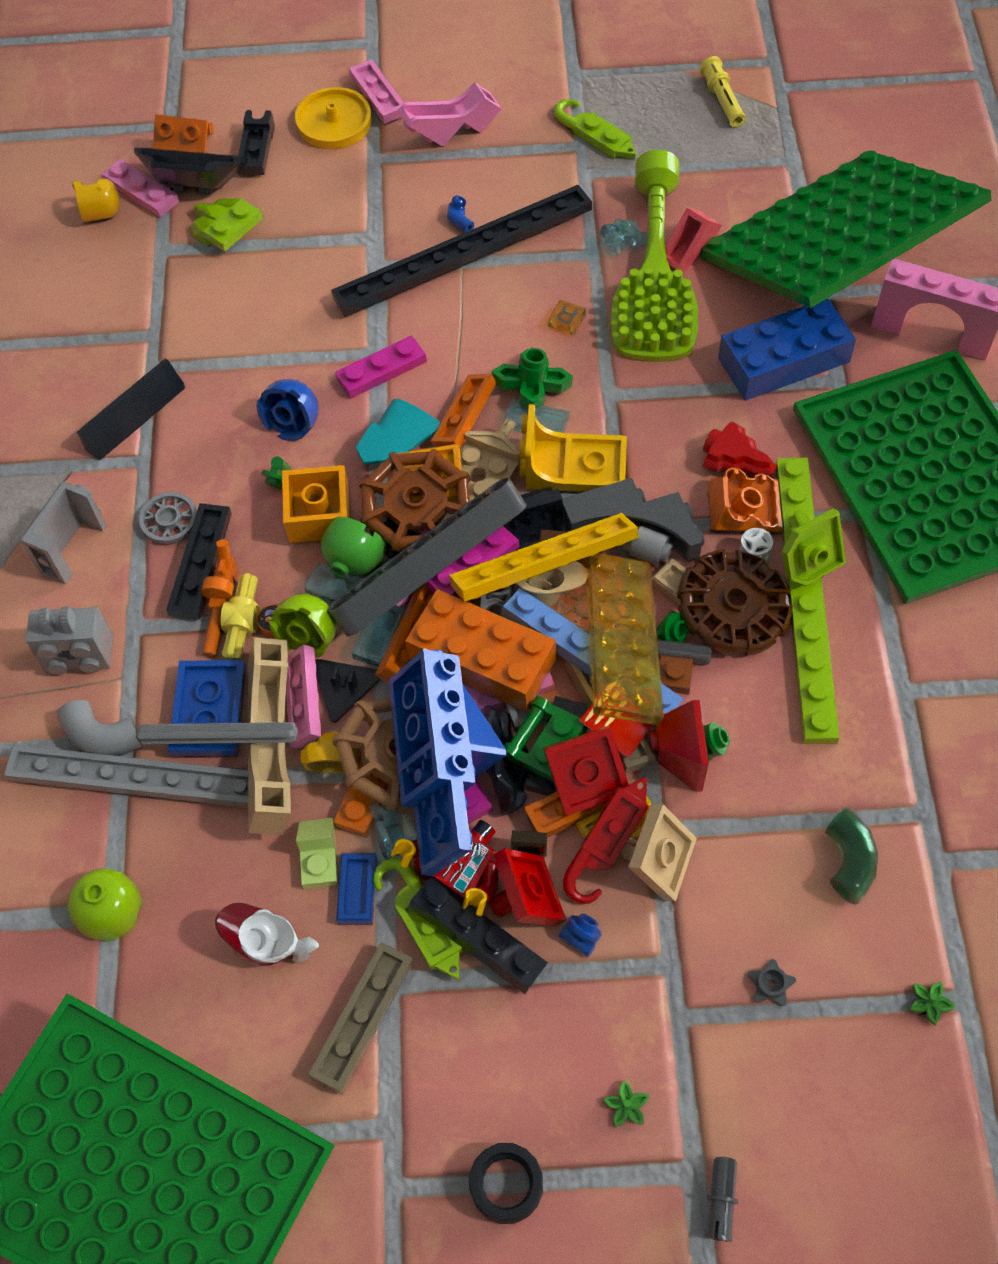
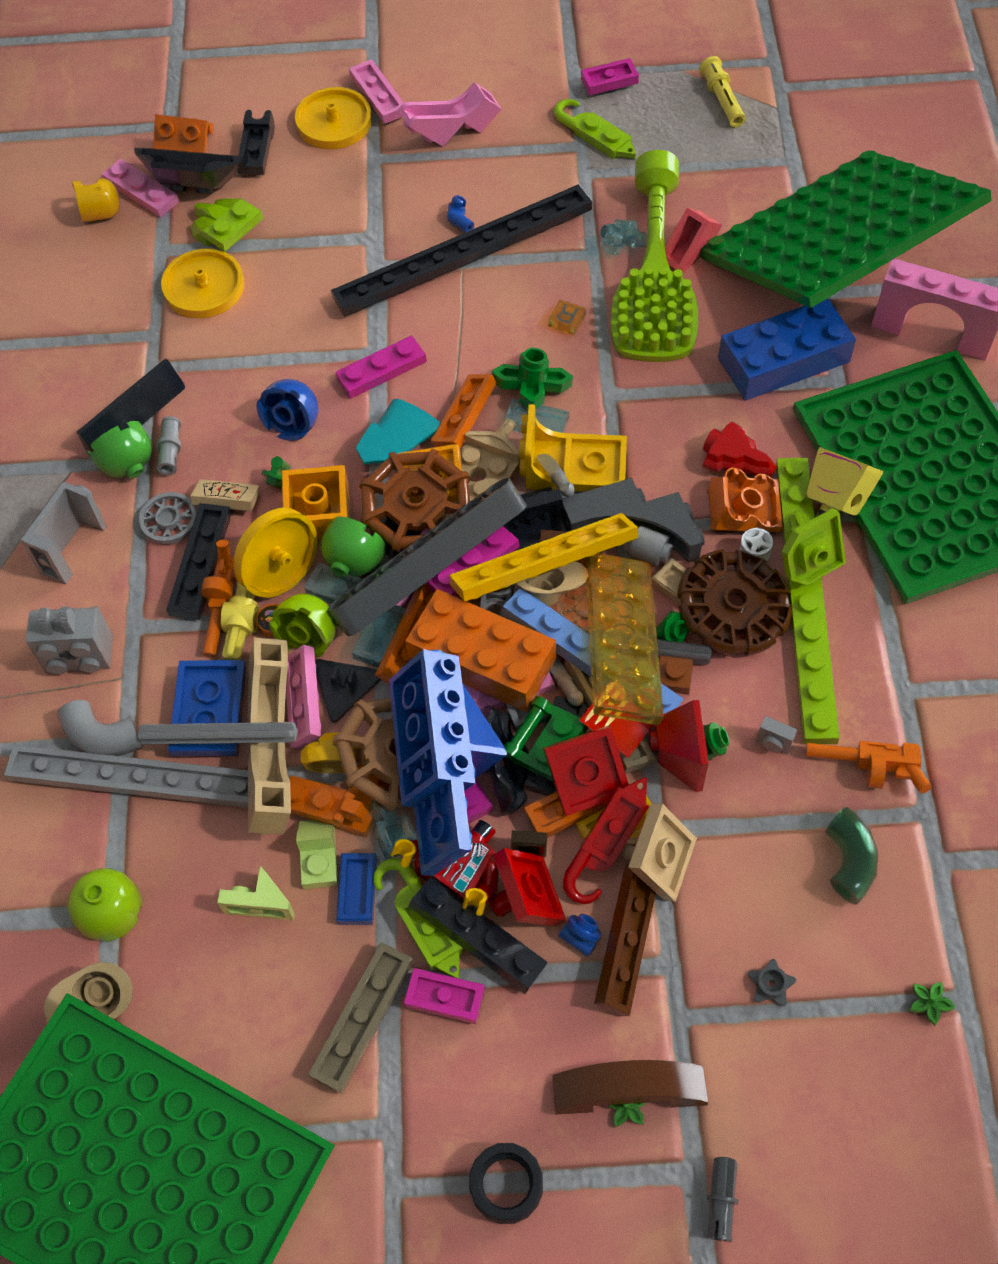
(98, 985): none -> tan piece
(122, 452): none -> bright green cylinder
(168, 445): none -> light grey pin
(202, 283): none -> yellow piece
(229, 494): none -> tan tile
(261, 935): white hair -> none
(263, 903): none -> yellowish green slope
(275, 552): none -> yellow piece
(324, 802): none -> orange hinge
(444, 996): none -> dark pink plate
(556, 474): none -> light grey piece
(566, 683): none -> light grey piece
(609, 76): none -> dark pink plate
(625, 945): none -> reddish brown plate
(629, 1083): none -> reddish brown slope
(776, 735): none -> light grey plate
(841, 482): none -> light yellow torso
(878, 760): none -> orange piece

